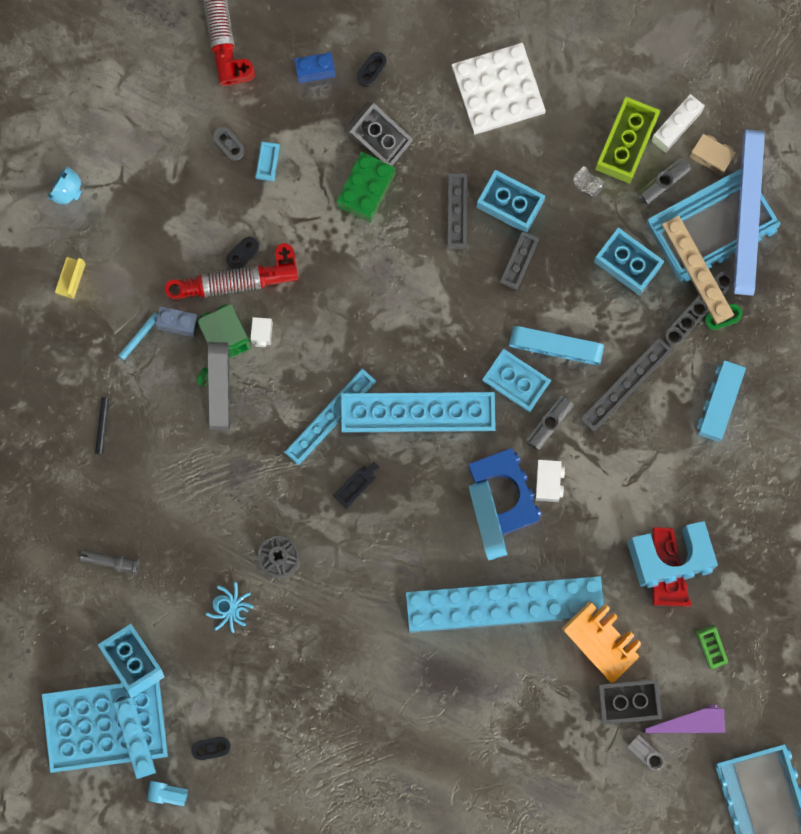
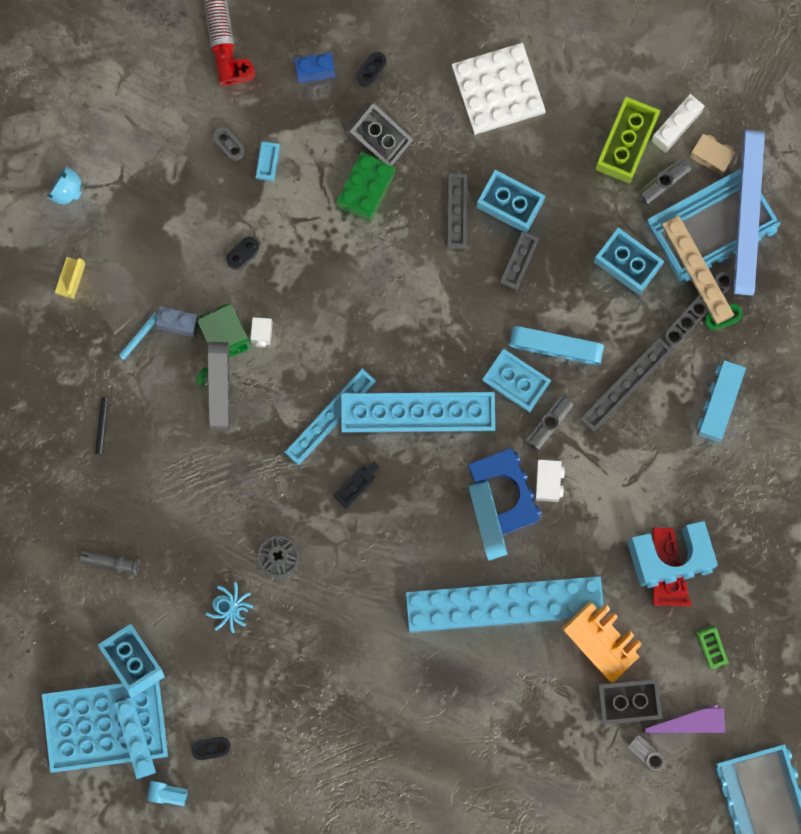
(236, 280): red piece -> none
(588, 182): clear bracket -> none

